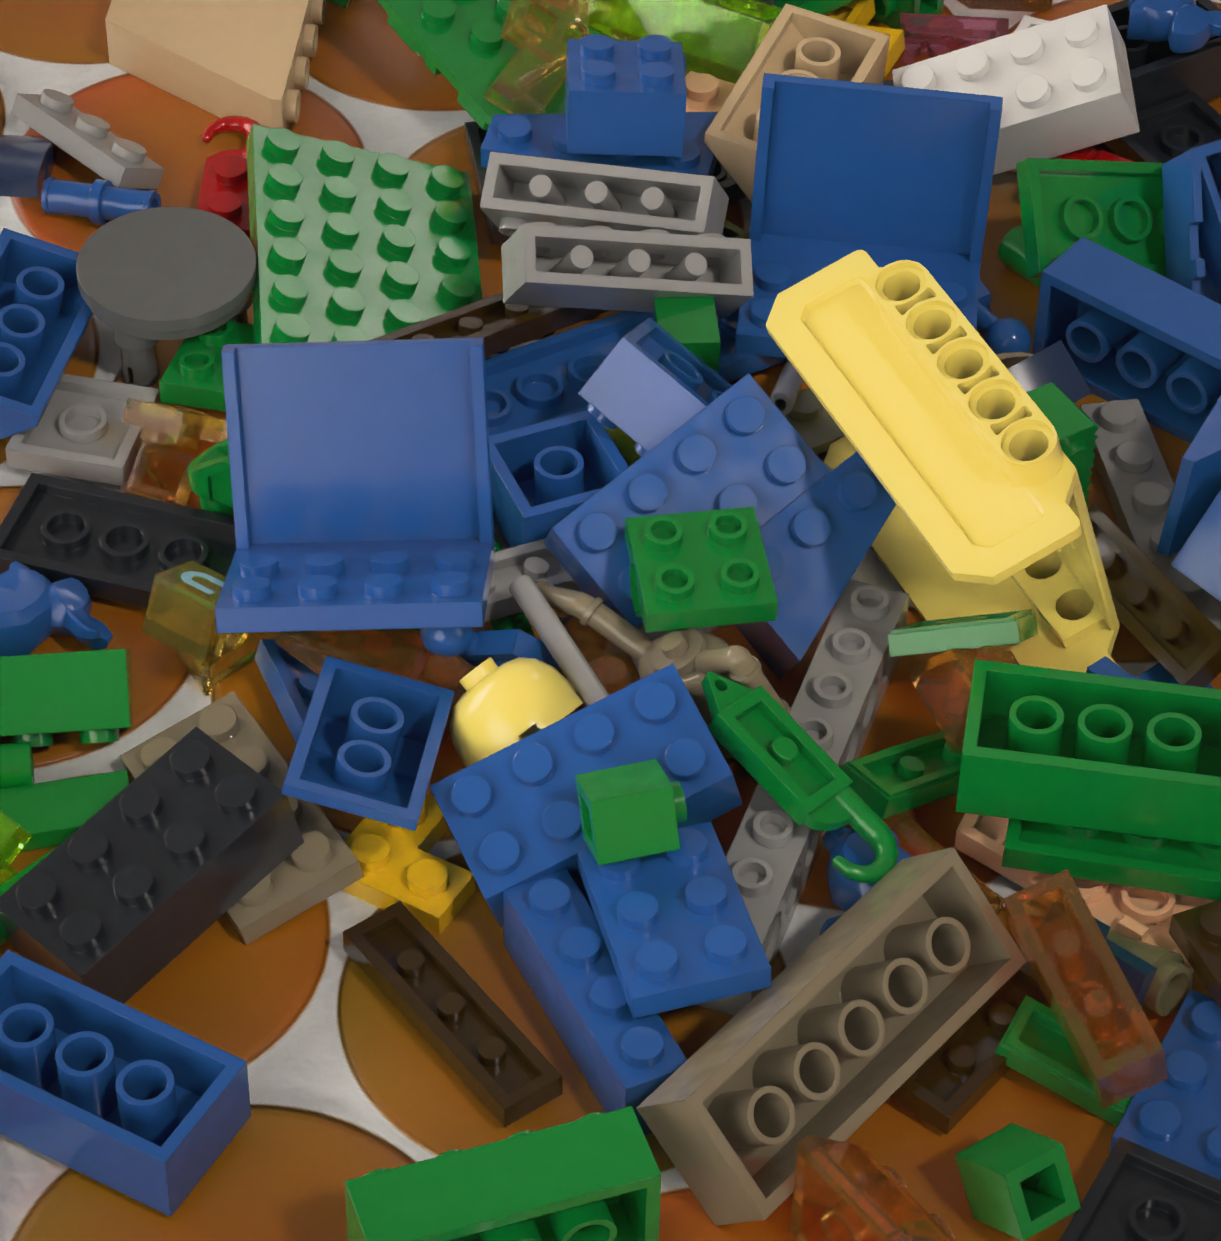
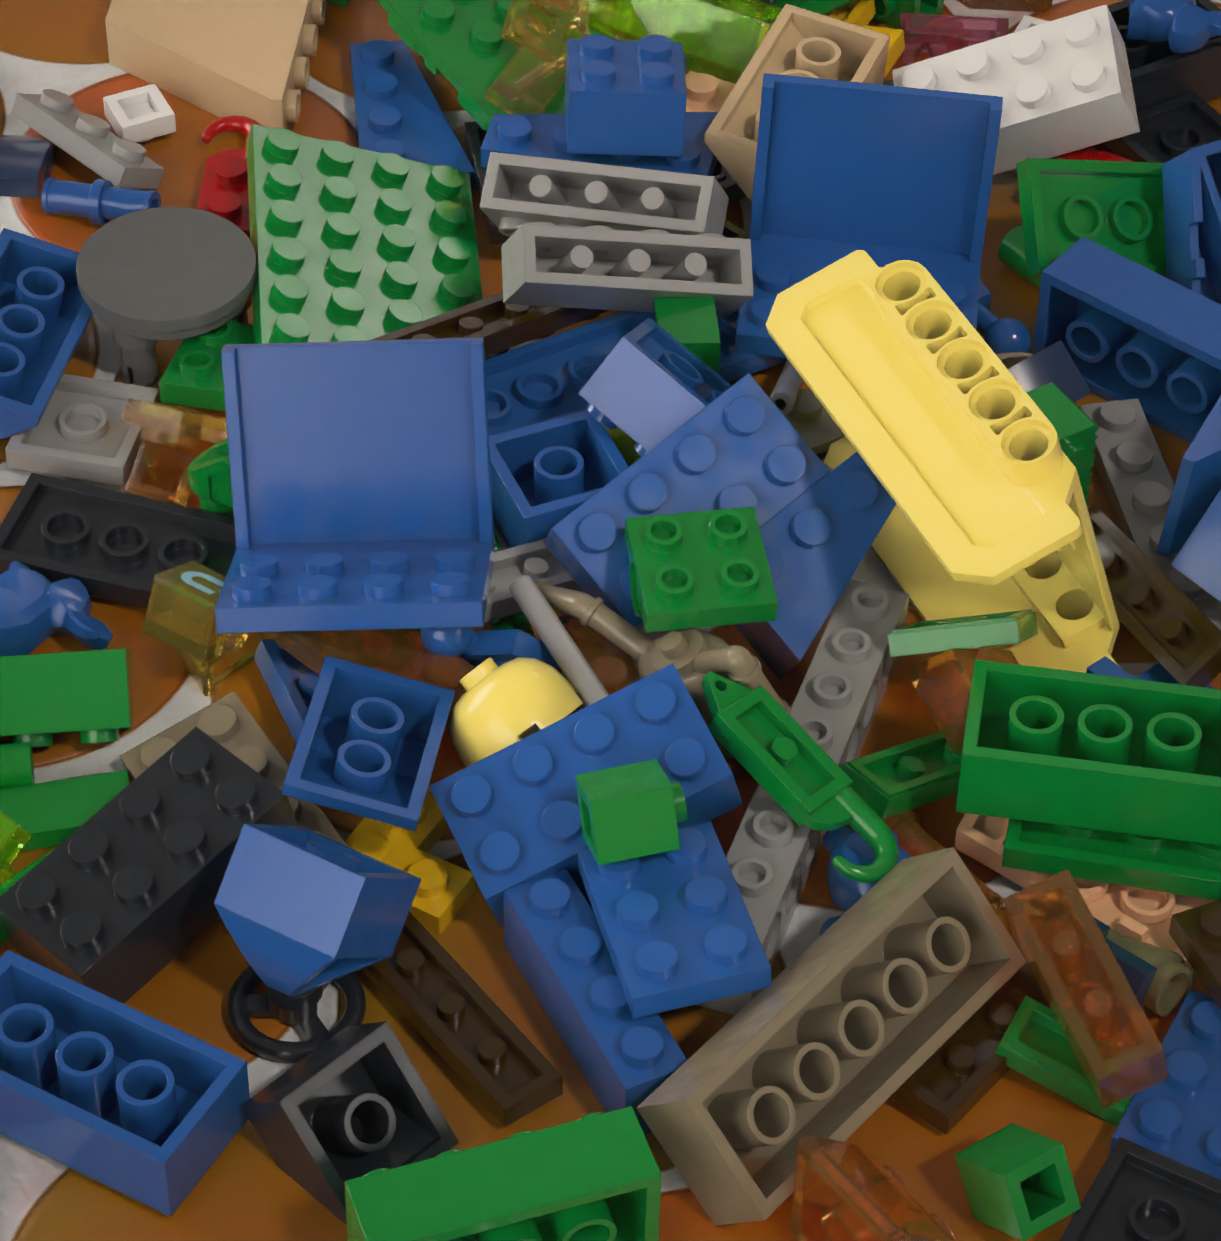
(139, 114): none -> white plate
(302, 919): none -> blue piece
(348, 1113): none -> black slope
(399, 109): none -> blue wing

